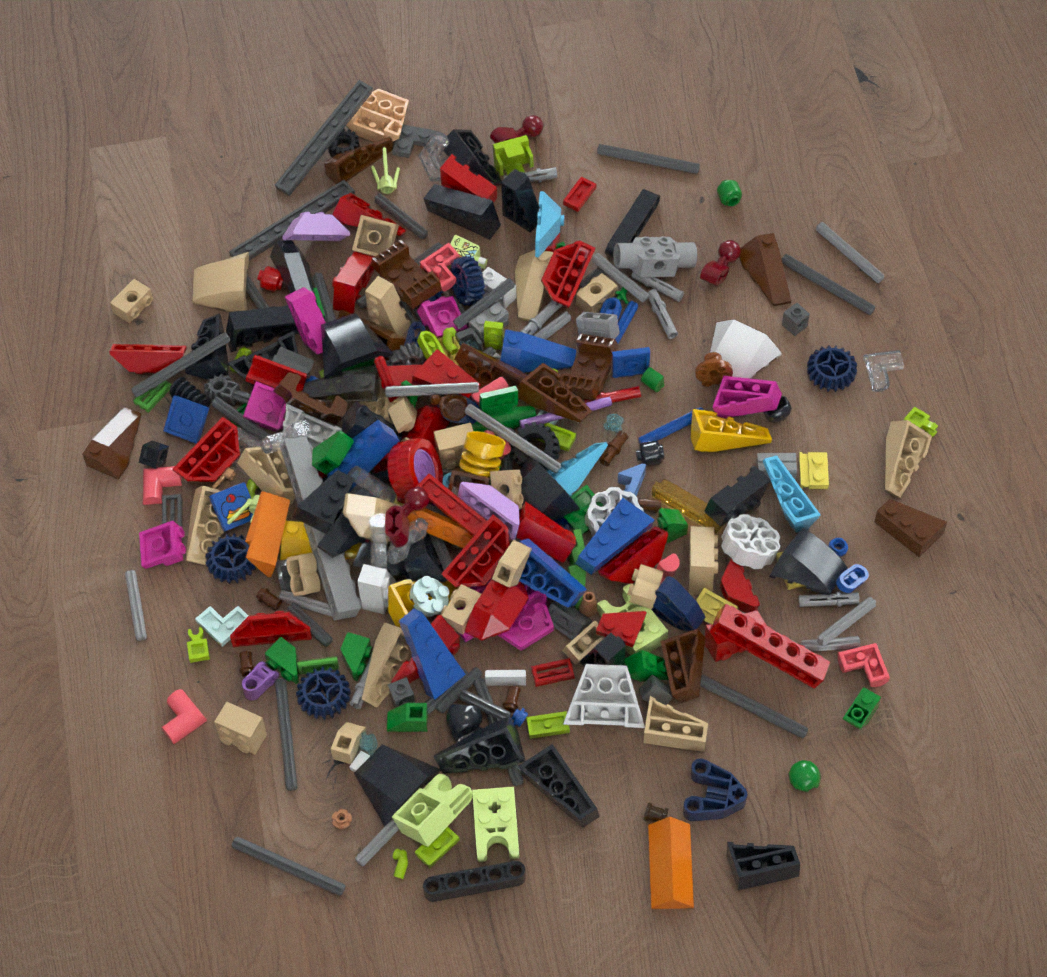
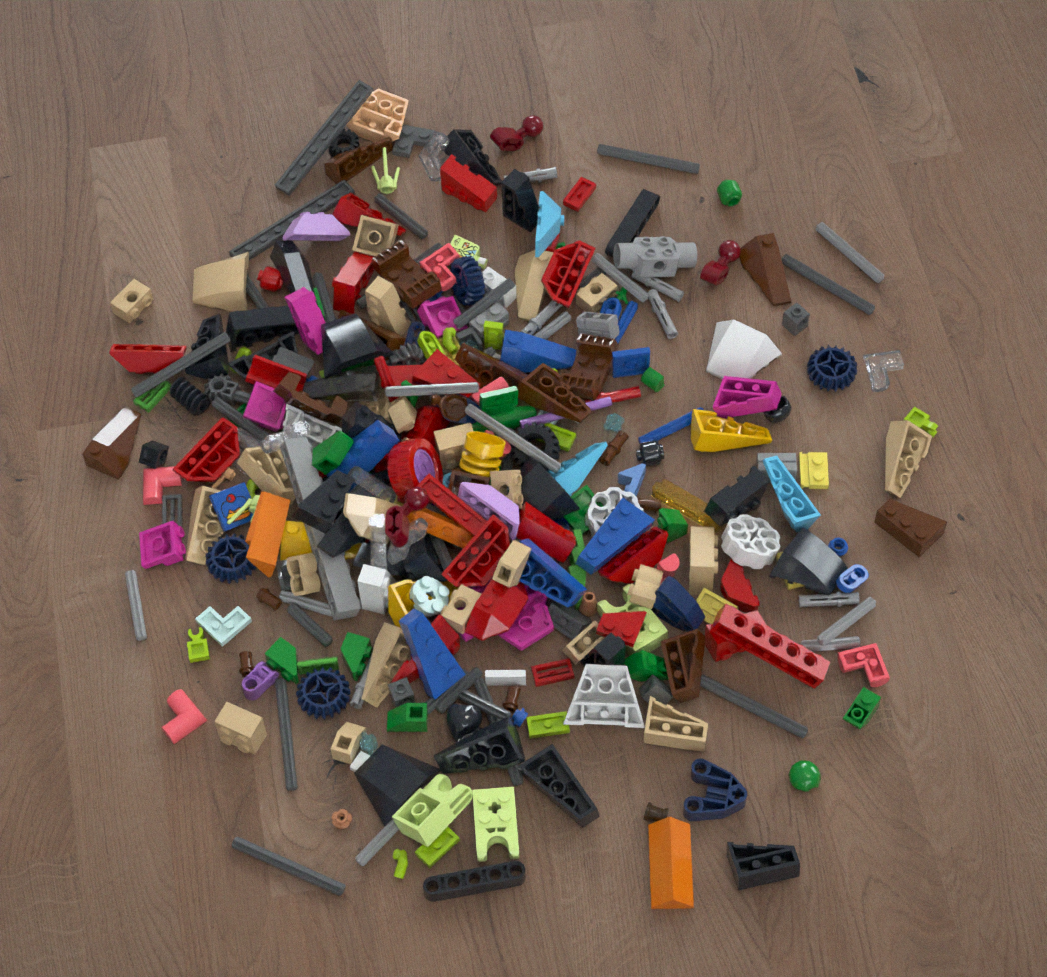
(186, 419): blue tile -> none
(268, 628): red wedge -> none
(464, 210): black wedge -> none
(512, 155): lime panel -> none
(713, 369): dark orange plate -> none

